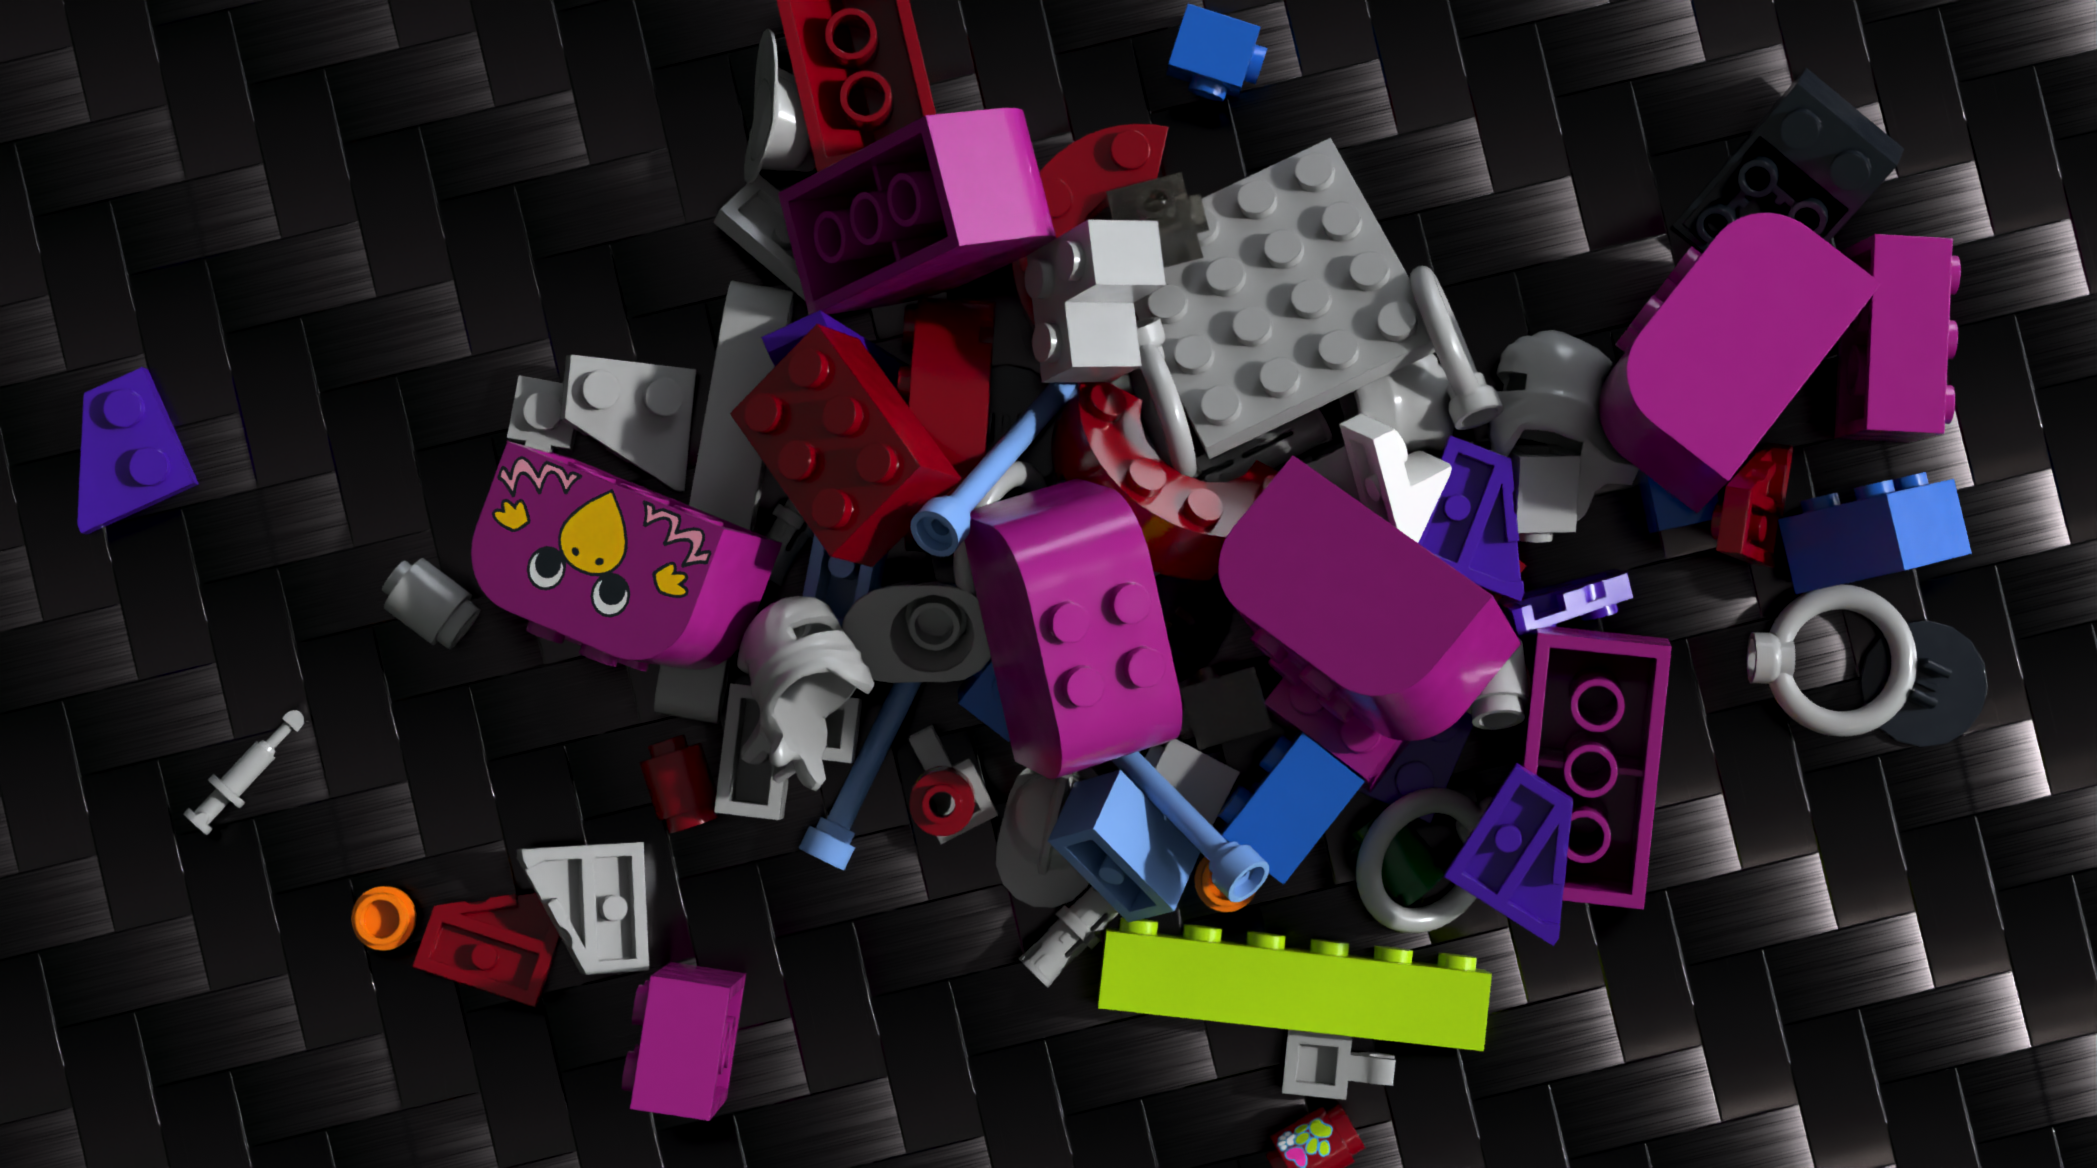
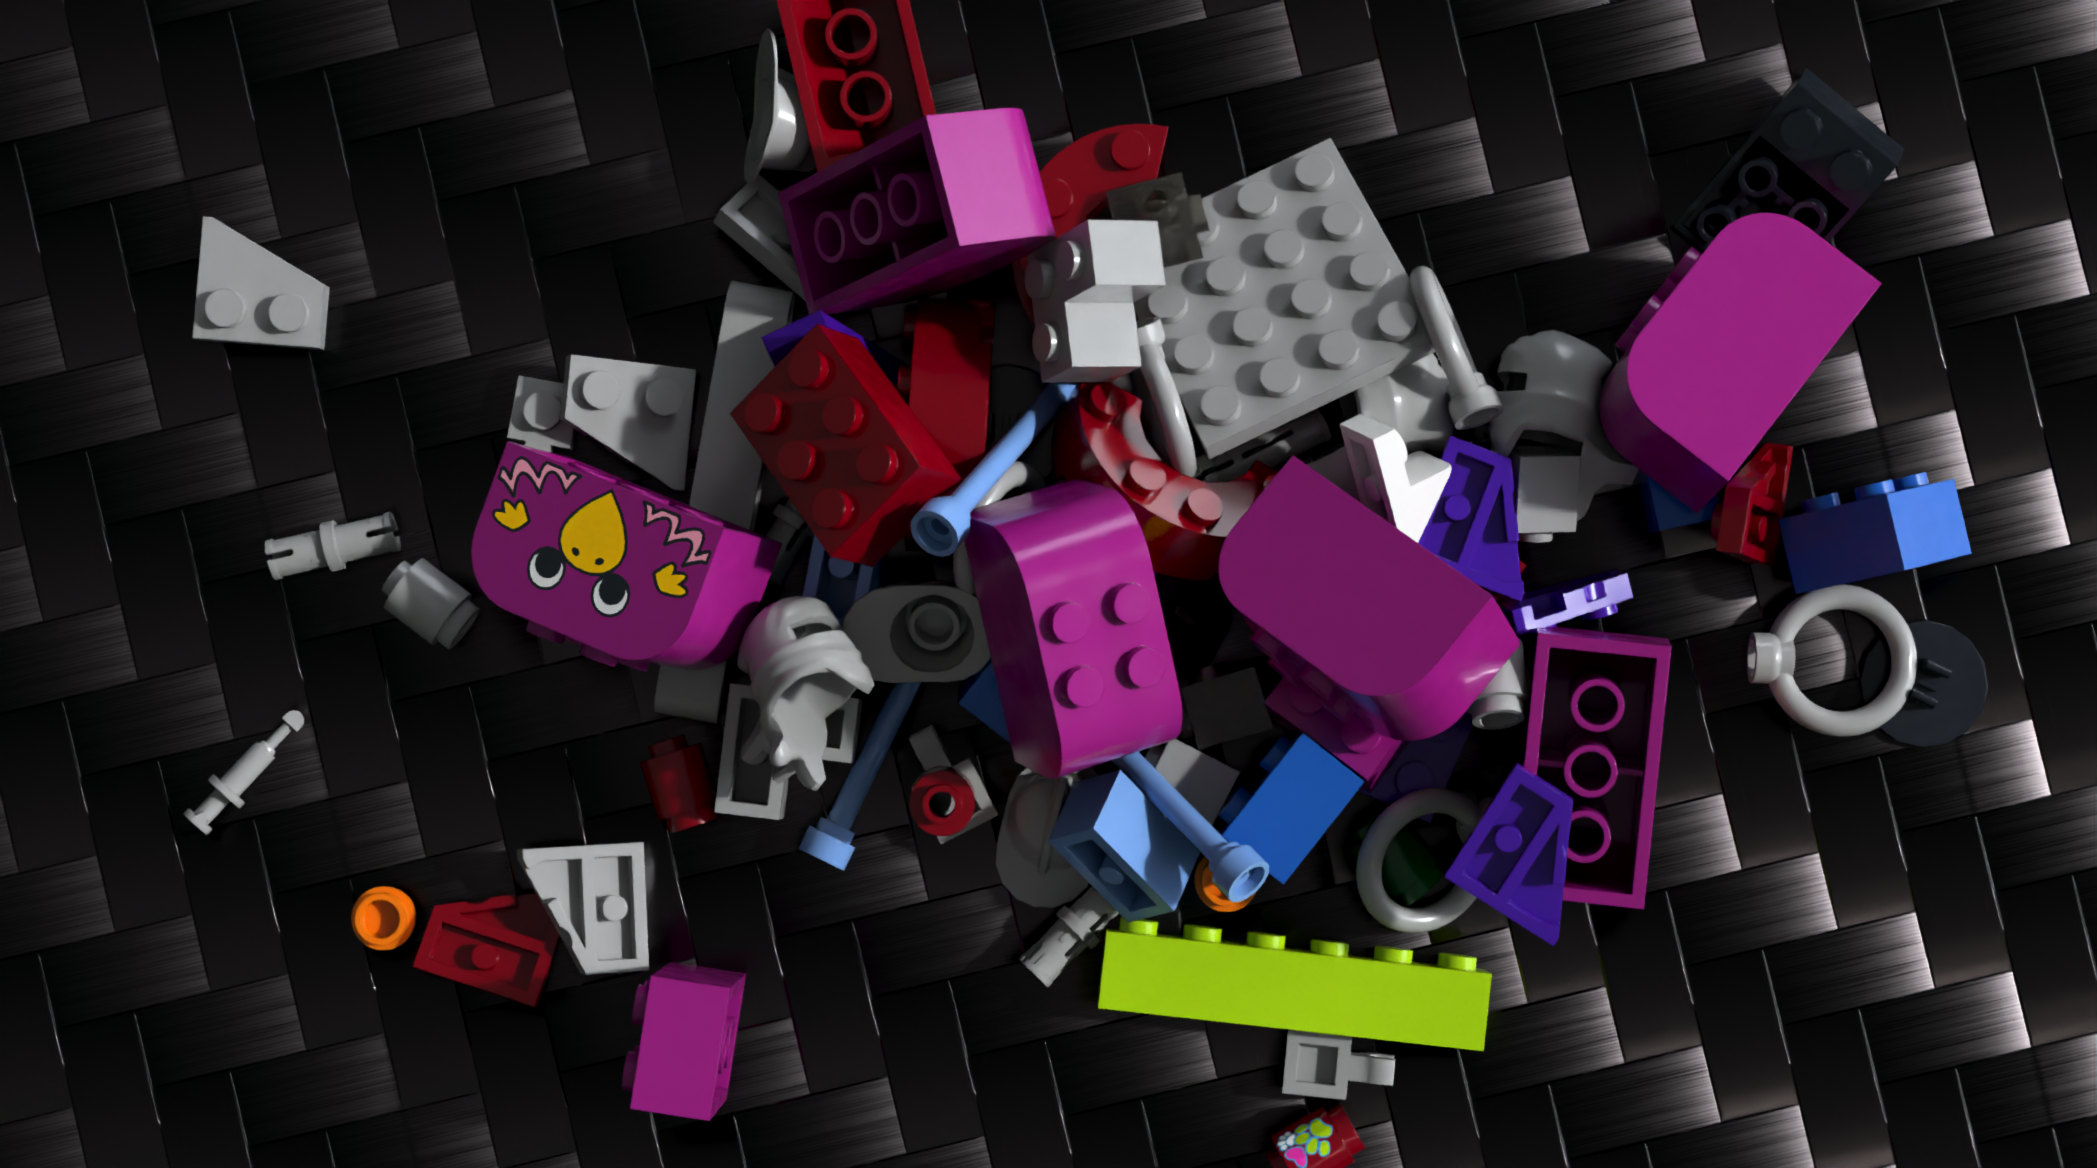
(127, 452): dark purple wing -> none
(255, 295): none -> light grey wing
(332, 545): none -> light grey pin
(1215, 53): blue brick -> none
(1899, 342): magenta brick -> none

